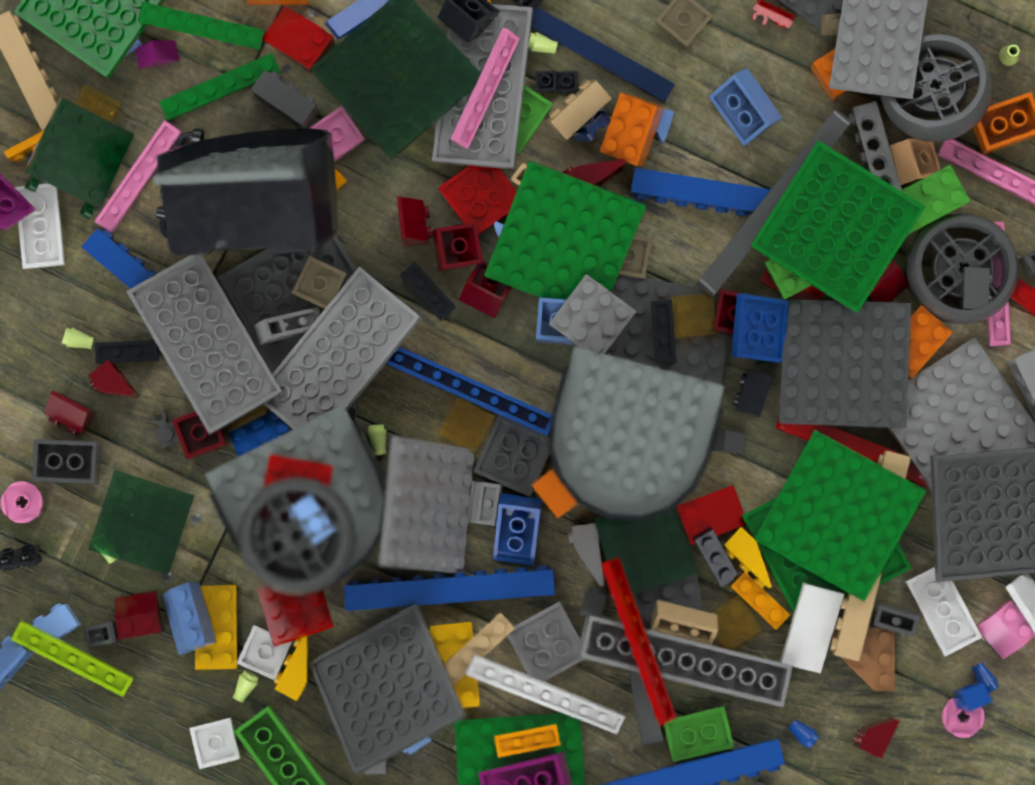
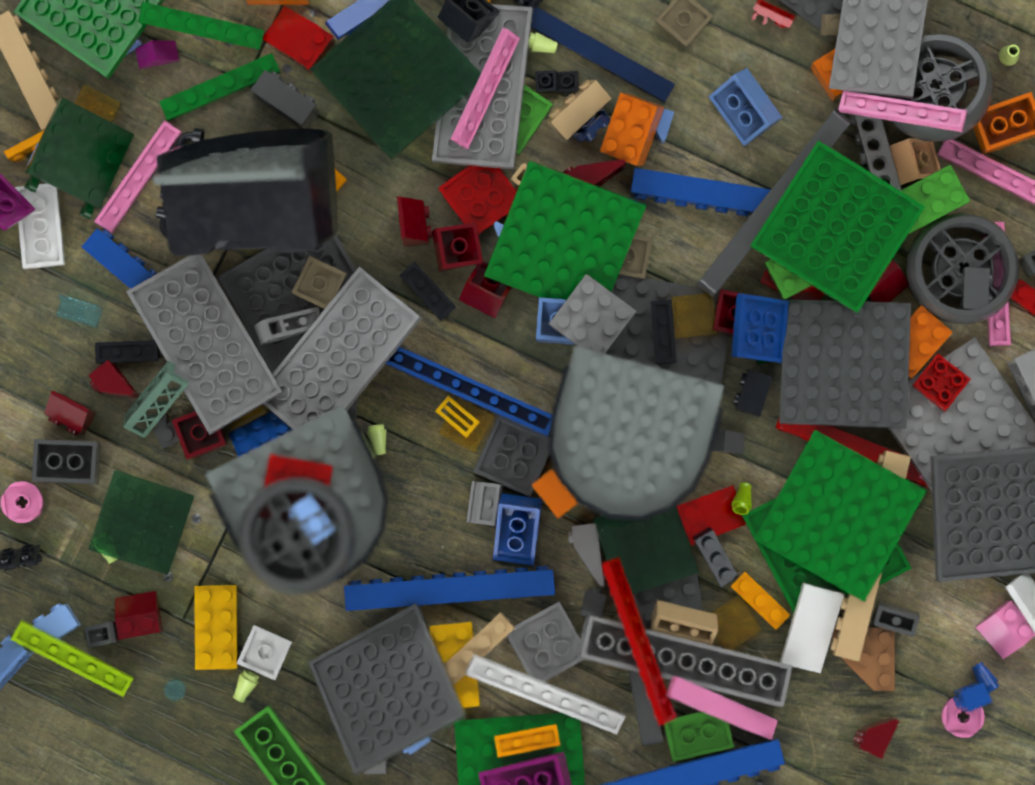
(77, 339): yellowish green cone -> none
(79, 311): none -> clear light blue panel
(149, 395): none -> sand green fence
(175, 690): none -> clear light blue tile
(188, 617): medium blue slope -> none
(215, 743): white plate -> none
(294, 616): red plate -> none
(295, 675): yellow slope -> none
(344, 132): bright pink plate -> none
(426, 506): light grey plate -> none
(460, 408): none -> yellow tile
(721, 708): none -> bright pink tile
(742, 501): none -> lime cone
(747, 552): yellow slope -> none
(805, 735): blue cone -> none
(902, 111): none -> bright pink tile
(941, 382): none -> red tile
(943, 612): white plate -> none

